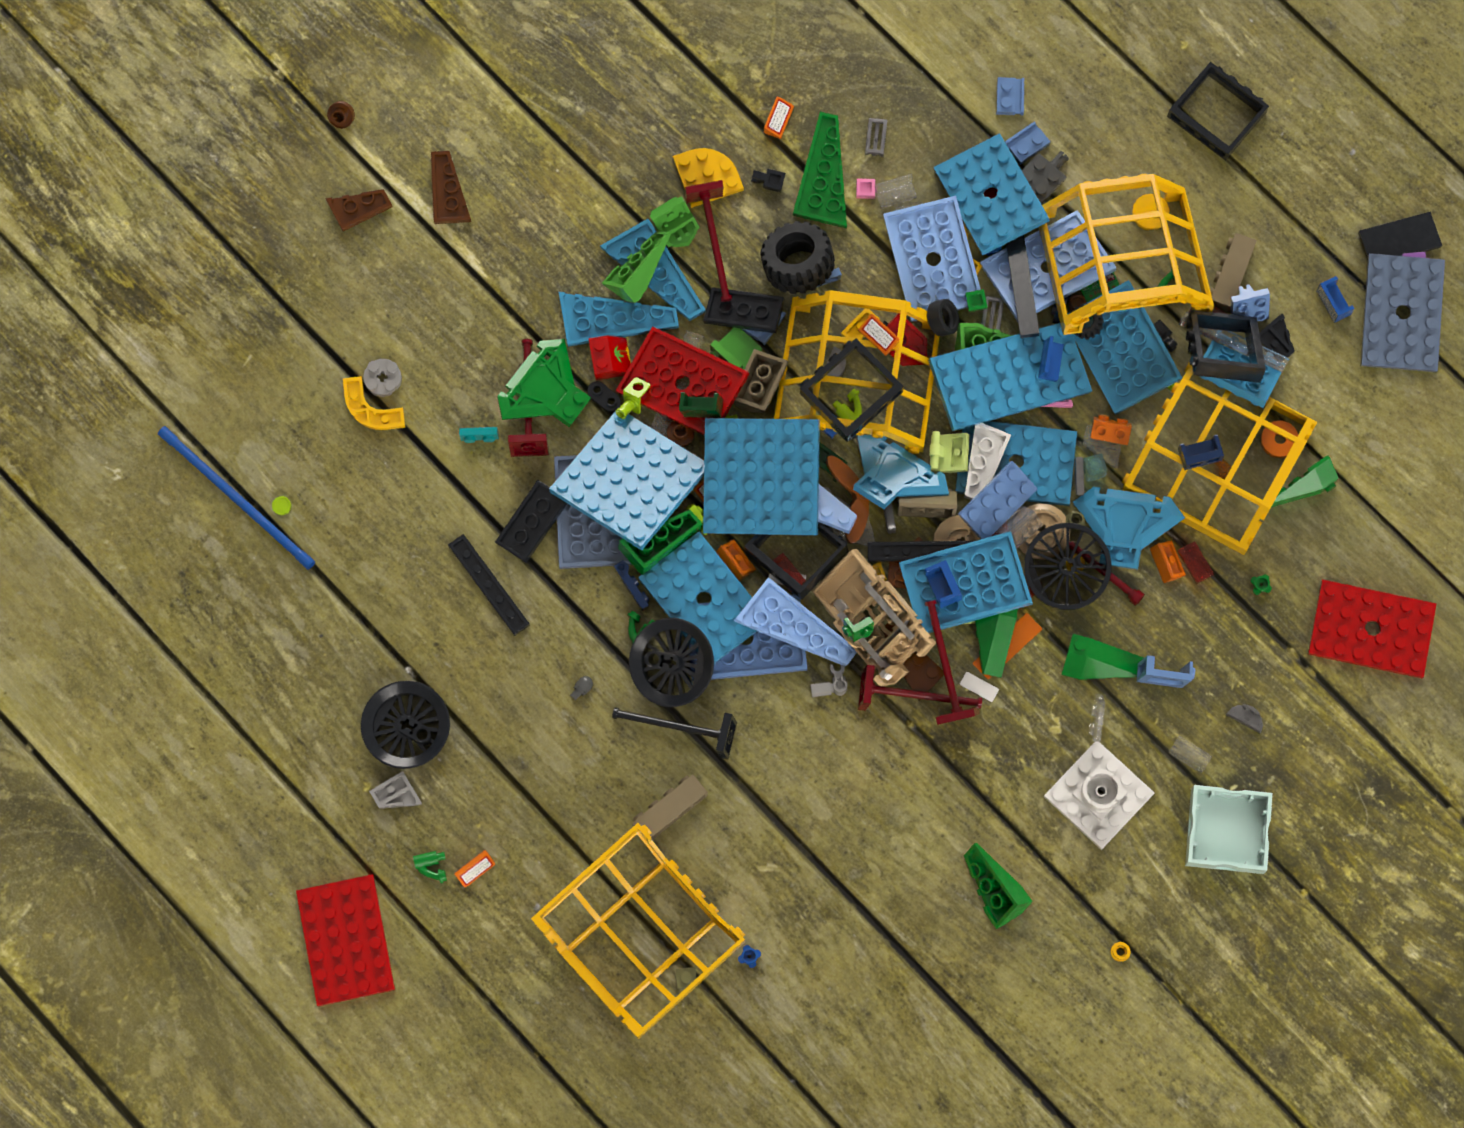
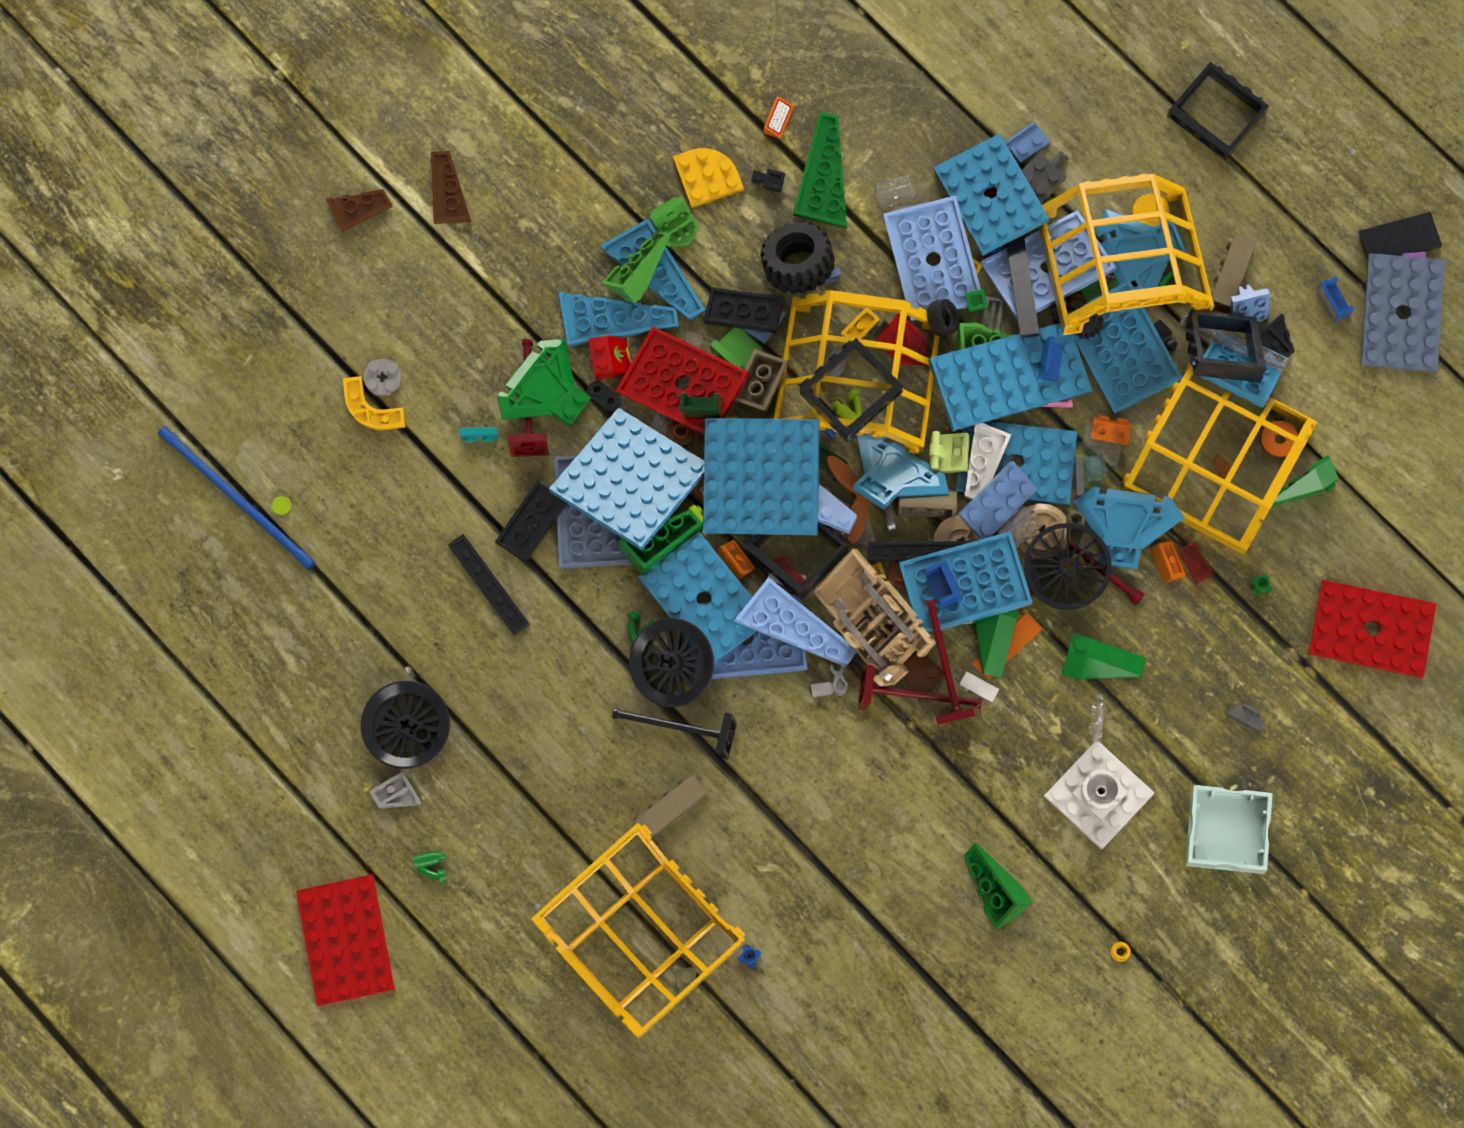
(341, 114): reddish brown plate -> none
(474, 868): slope -> none
(582, 687): dark grey cylinder -> none
(631, 584): dark blue hinge -> none
(632, 398): lime bracket -> none
(704, 193): dark red tile -> none
(861, 629): green bracket -> none
(865, 189): bright pink tile -> none
(874, 151): flat silver tile -> none
(879, 334): slope -> none
(1010, 96): medium blue plate -> none
(1134, 238): none -> dark azure plate
(1147, 674): medium blue panel -> none
(1190, 754): clear panel -> none
(1201, 453): dark blue panel -> none

